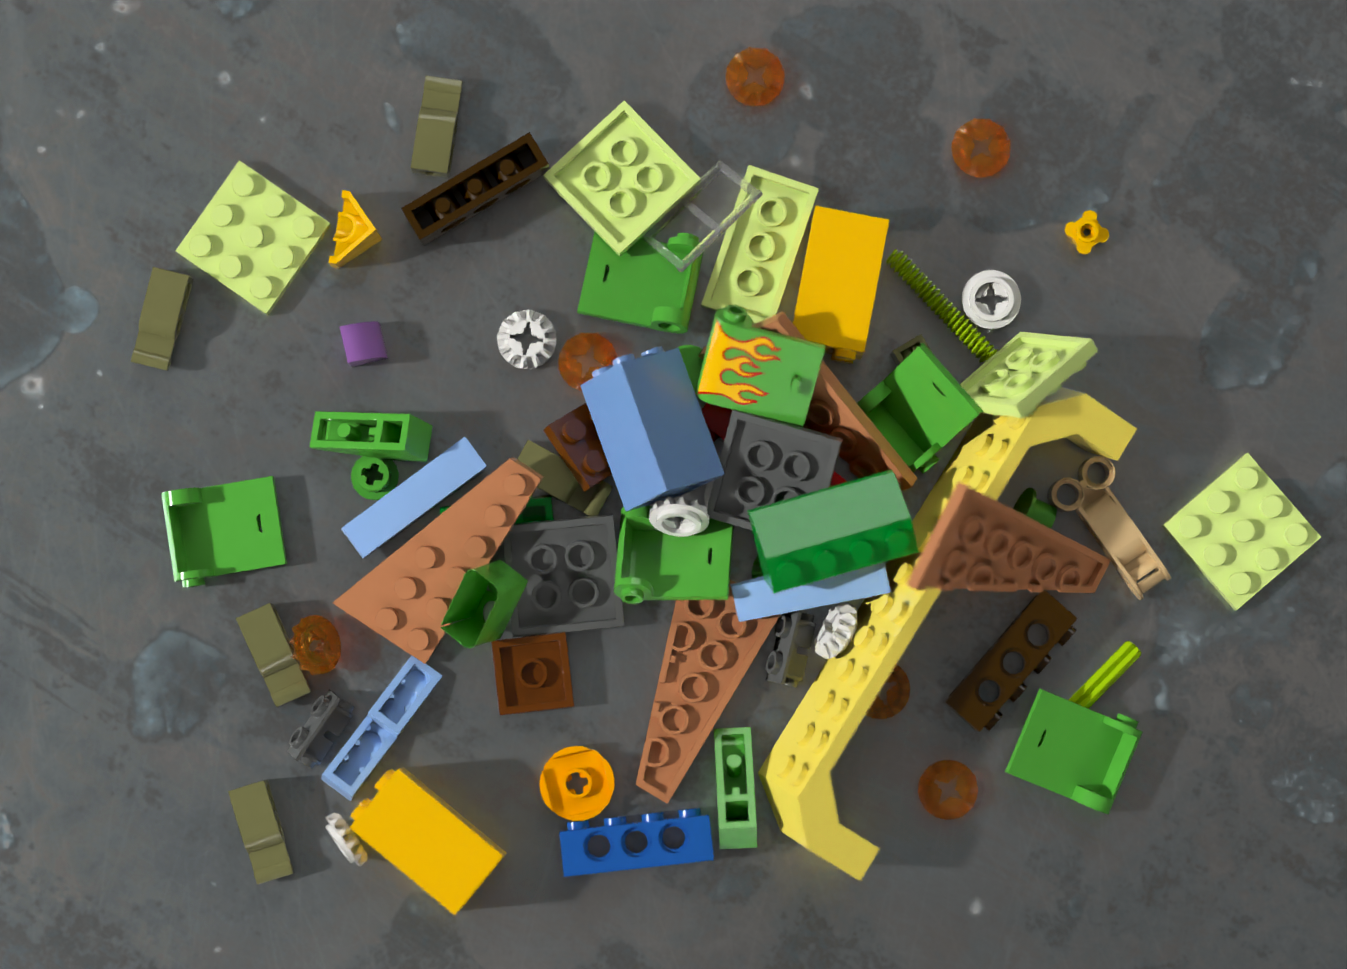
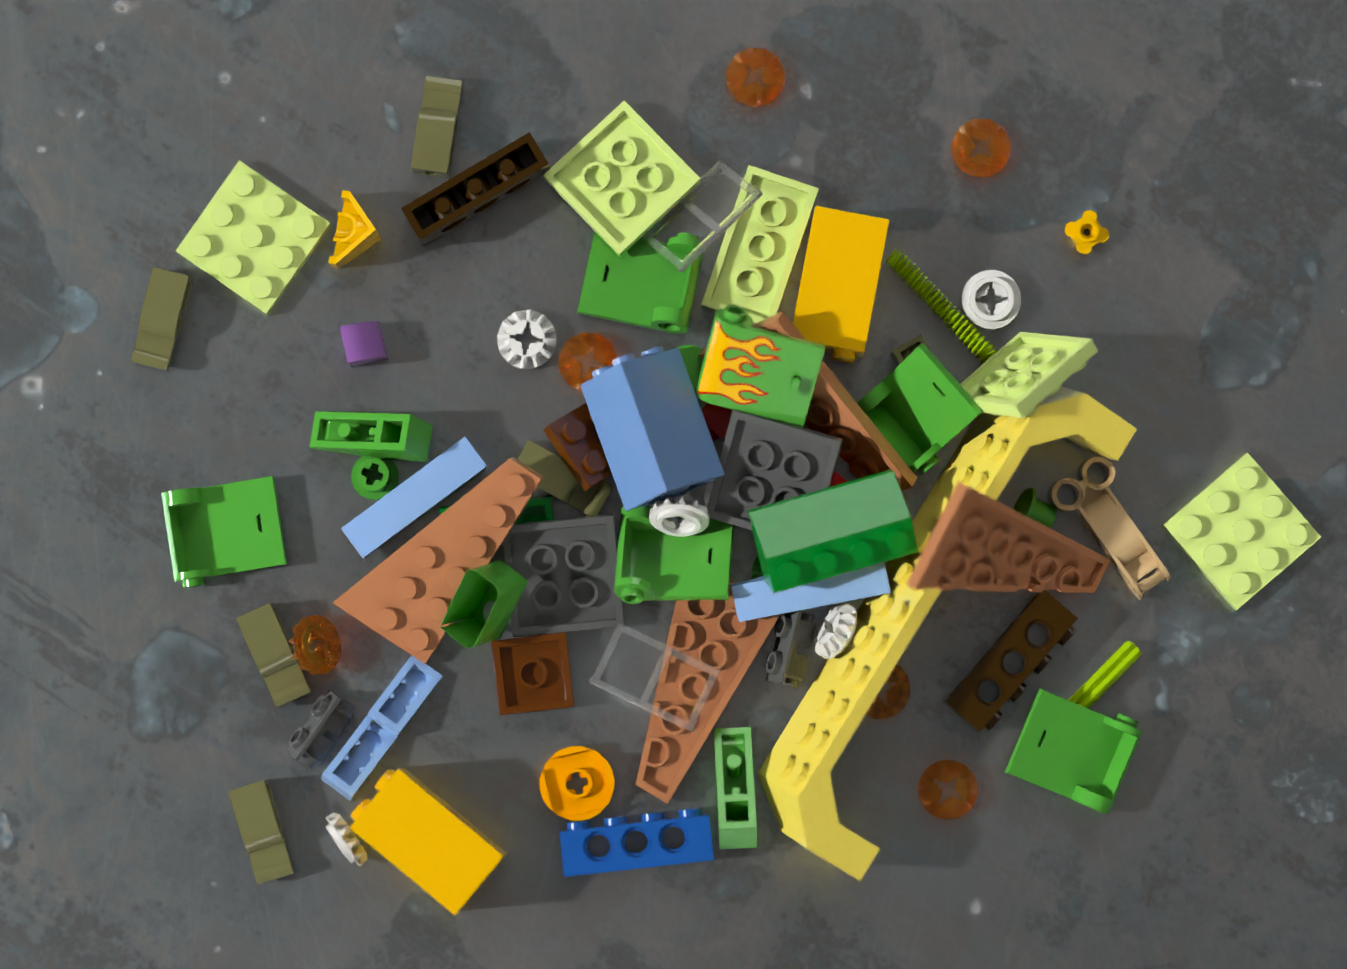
(667, 651): none -> clear window

